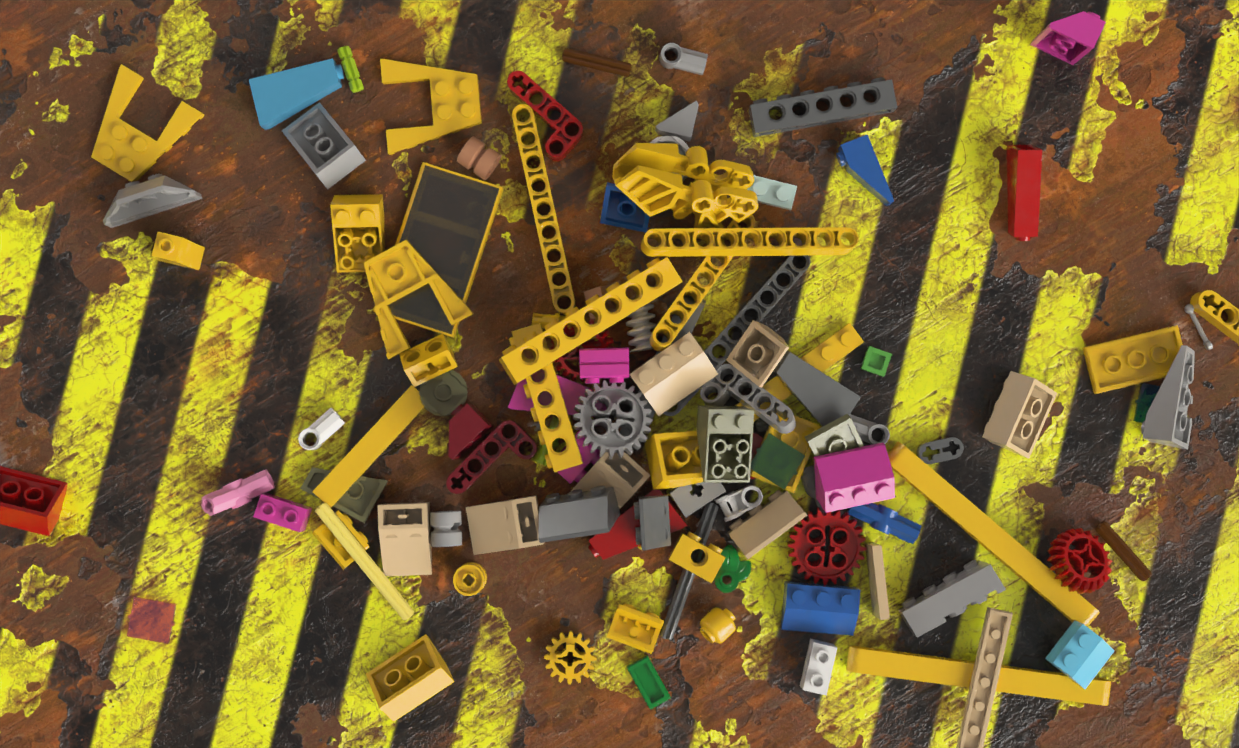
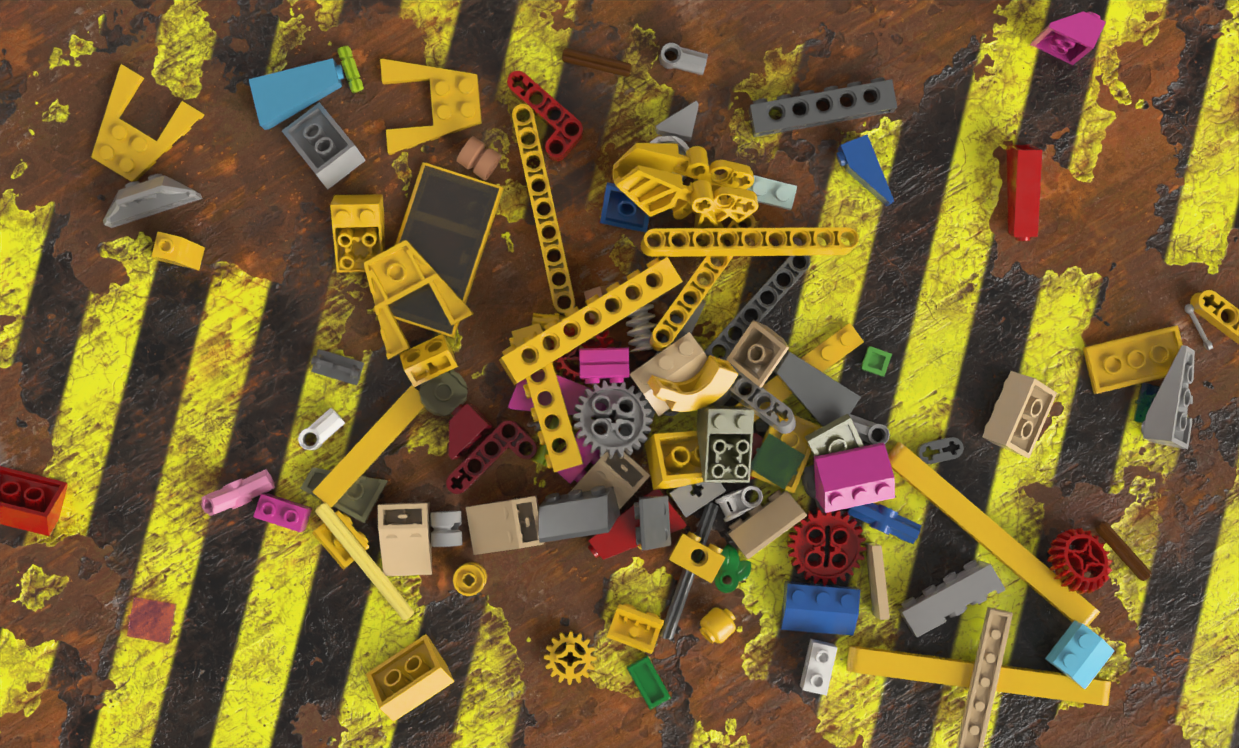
(337, 367): none -> flat silver hinge
(699, 391): none -> yellow arch

